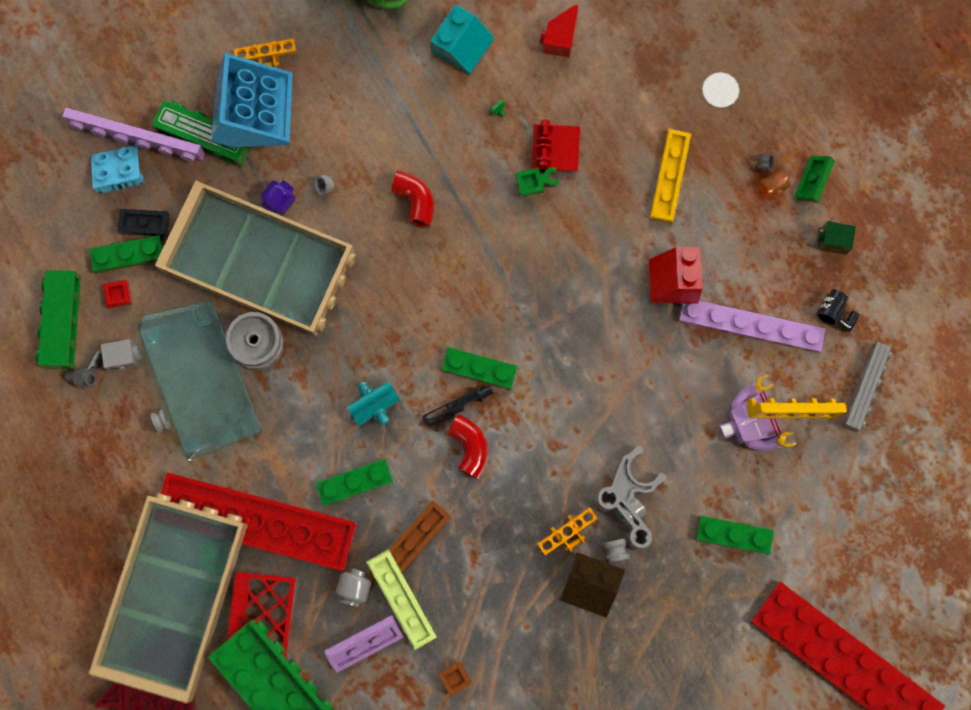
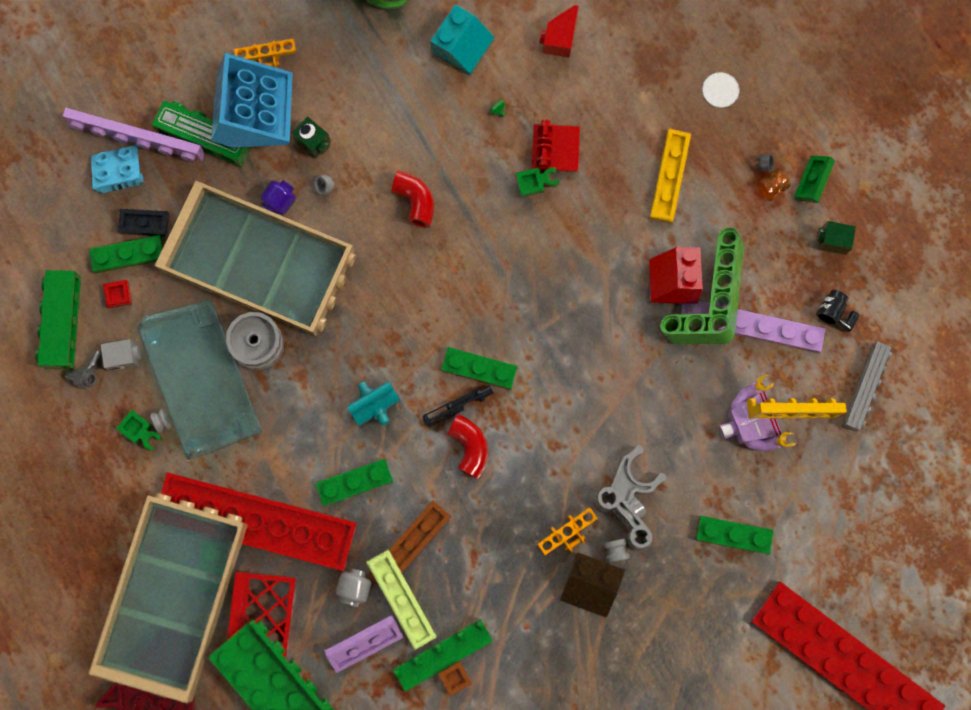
(137, 428): none -> green plate
(312, 137): none -> dark green brick
(442, 655): none -> green hinge
(719, 296): none -> bright green beam

